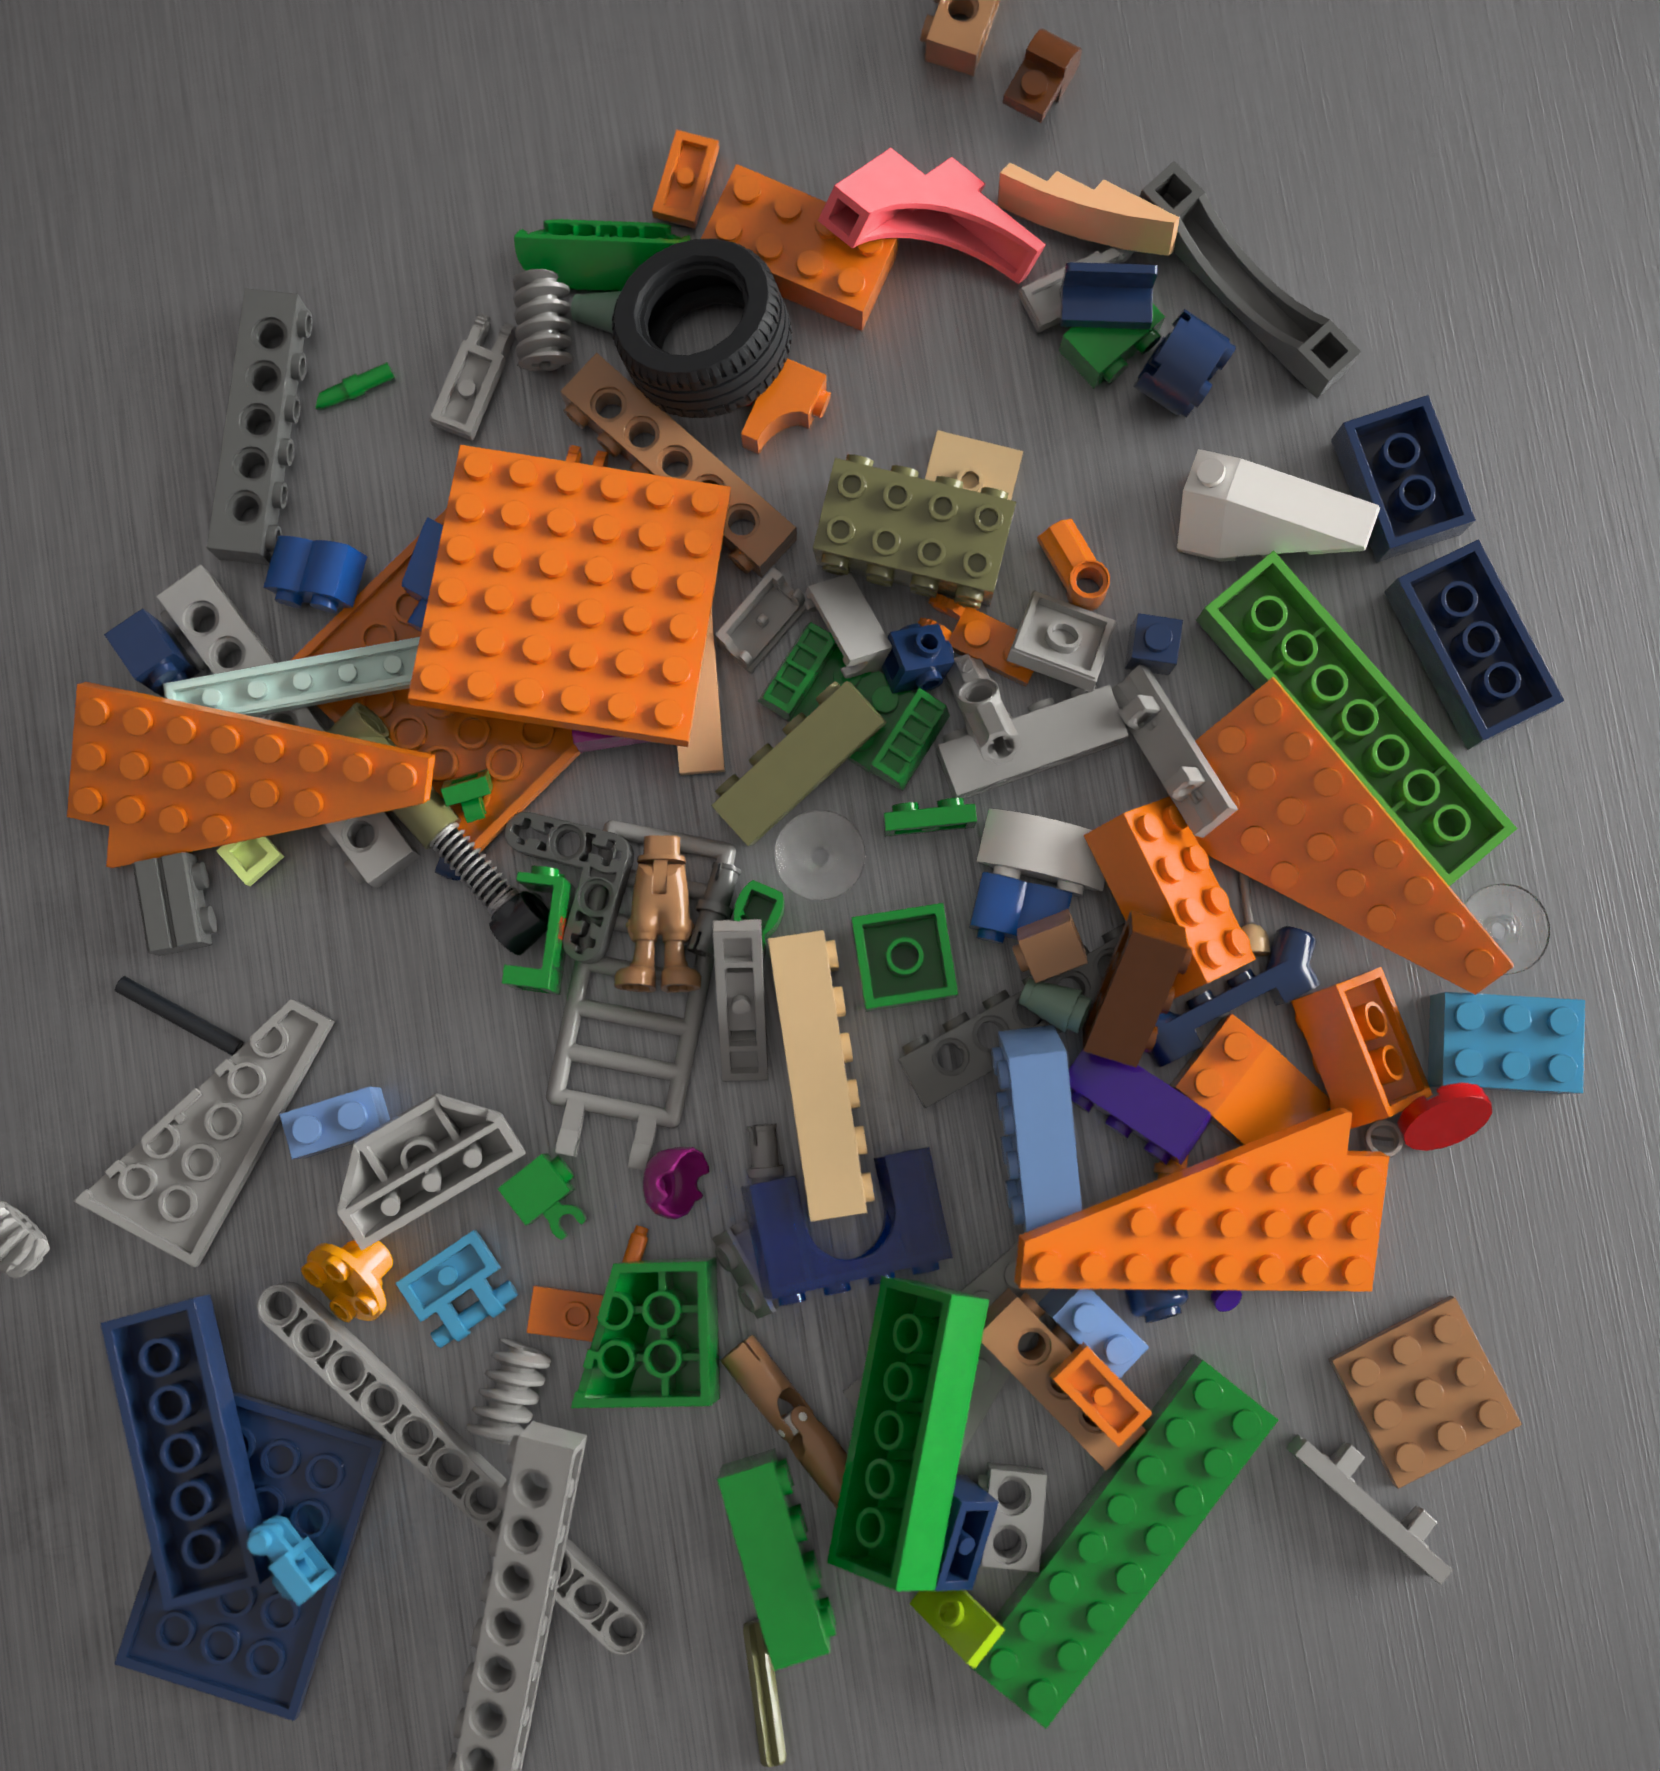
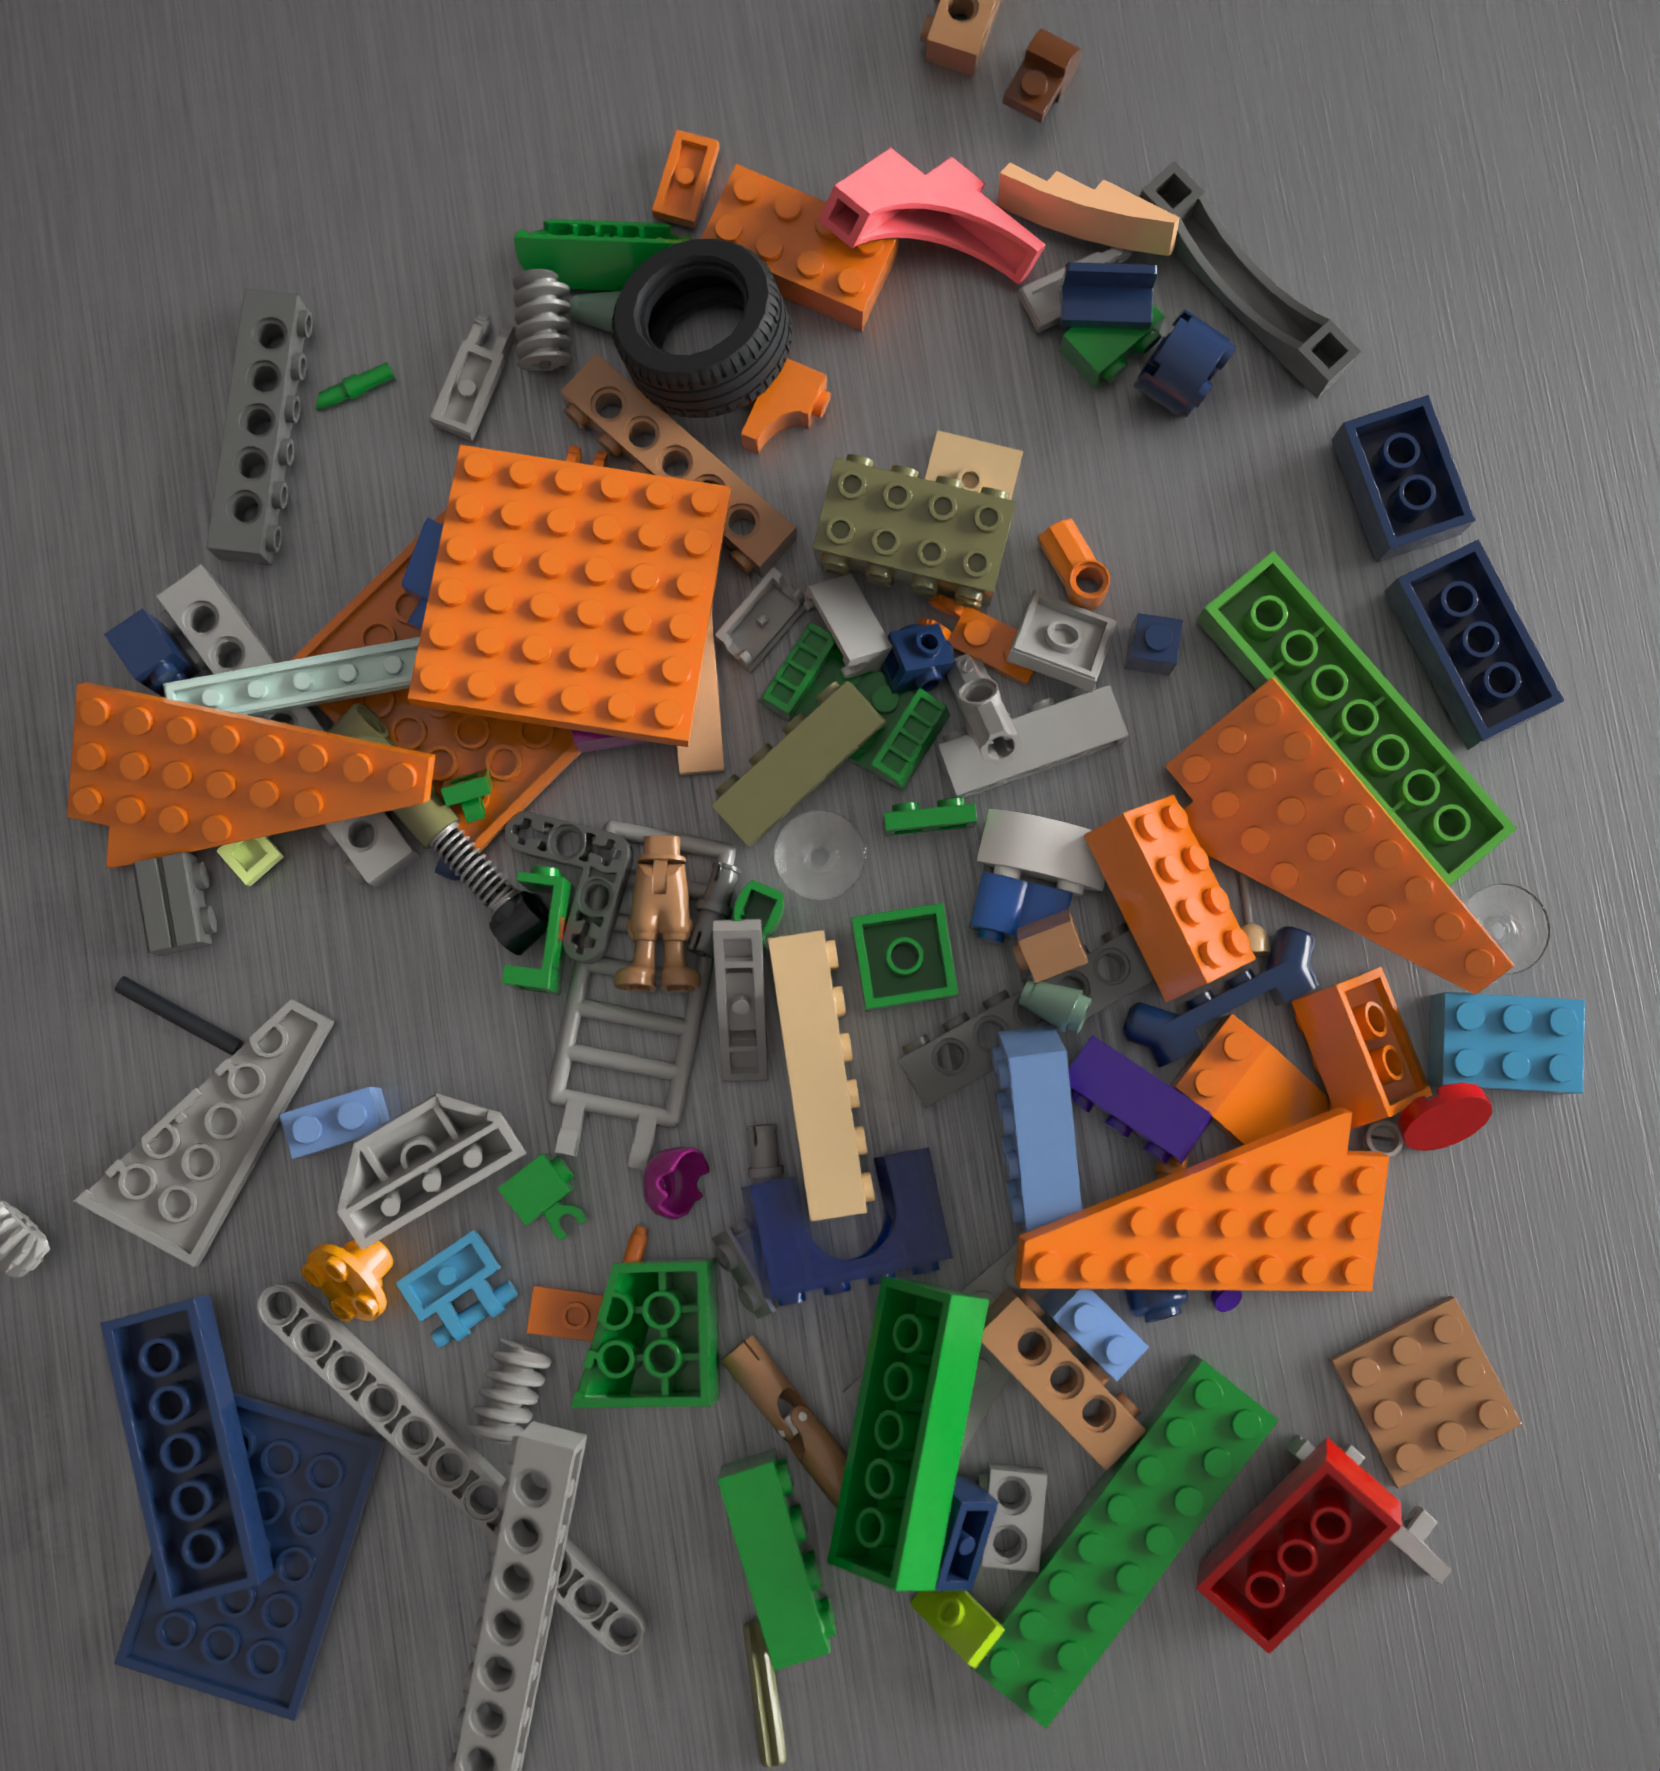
(297, 1562): dark azure plate -> none
(315, 573): blue brick -> none
(1100, 1394): orange plate -> none
(1136, 989): reddish brown brick -> none
(1172, 752): light grey hinge -> none
(1251, 510): white wedge -> none
(1299, 1545): none -> red brick

